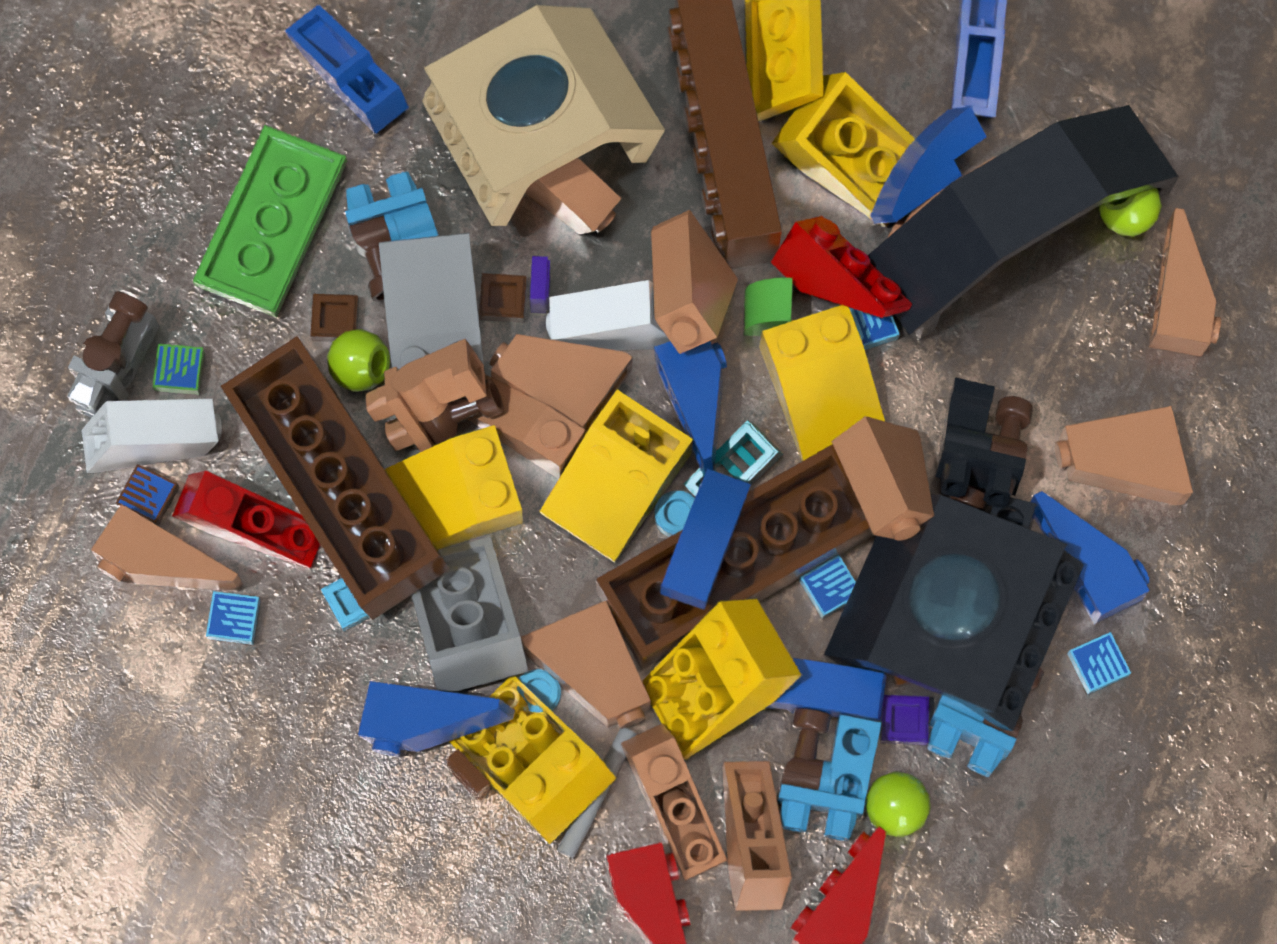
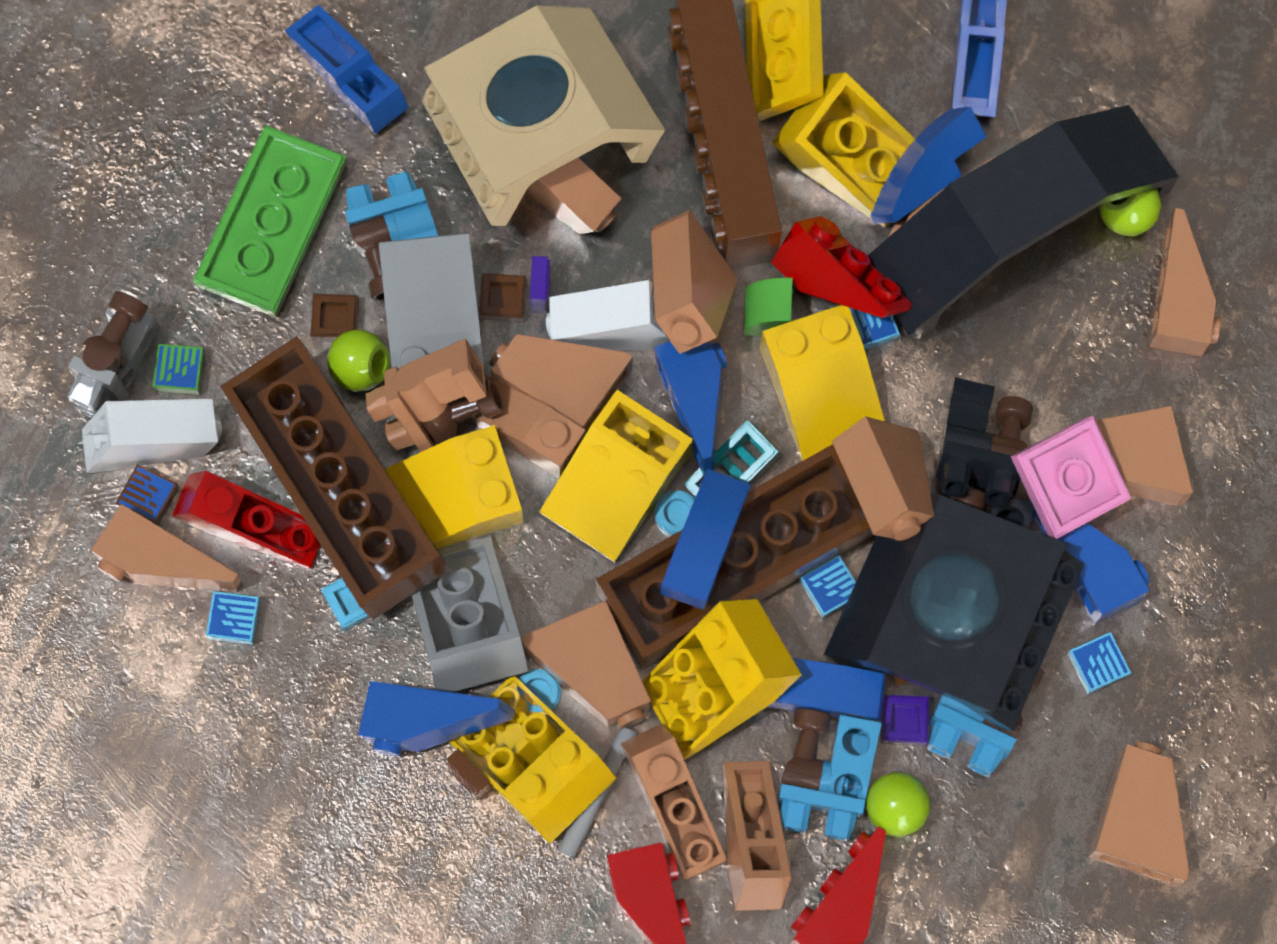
(1071, 477): none -> bright pink tile
(1142, 817): none -> nougat slope

